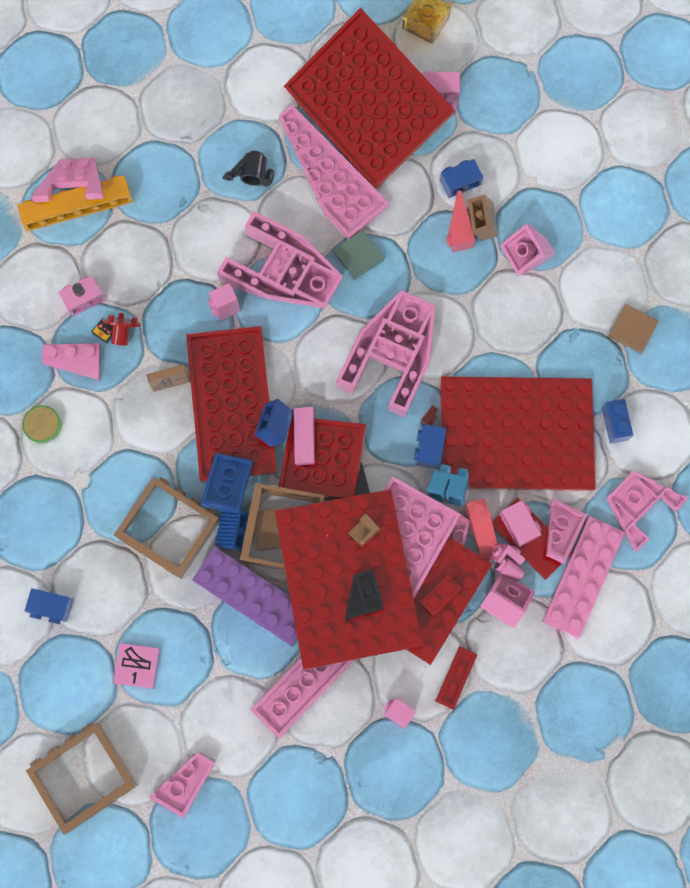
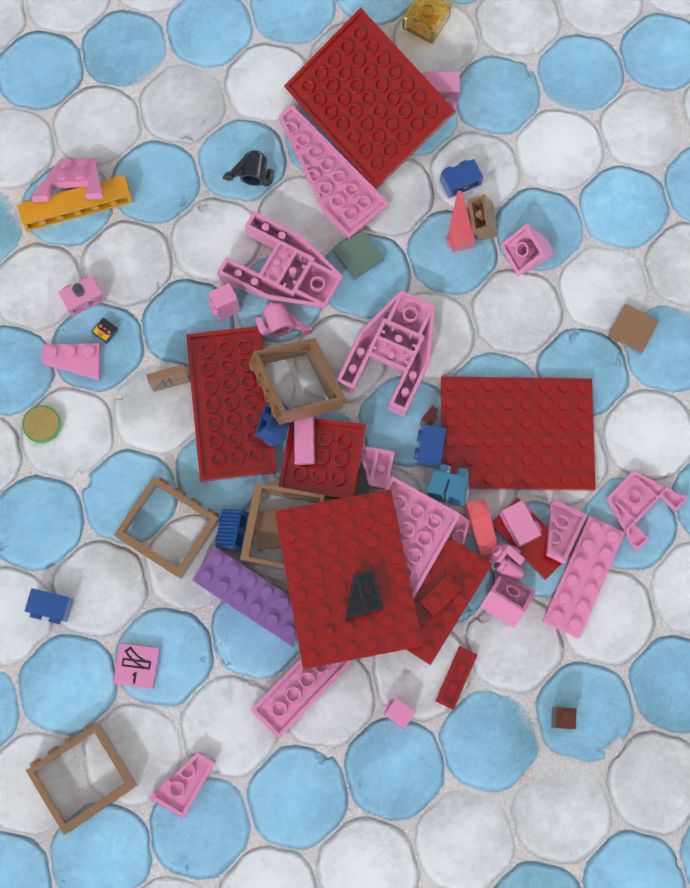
(121, 328): red piece -> none
(227, 483): blue tile -> none
(279, 321): none -> bright pink piece
(321, 367): none -> medium nougat window
(364, 530): medium nougat panel -> none
(377, 466): none -> bright pink wing
(563, 718): none -> copper brick
(617, 421): blue brick -> none

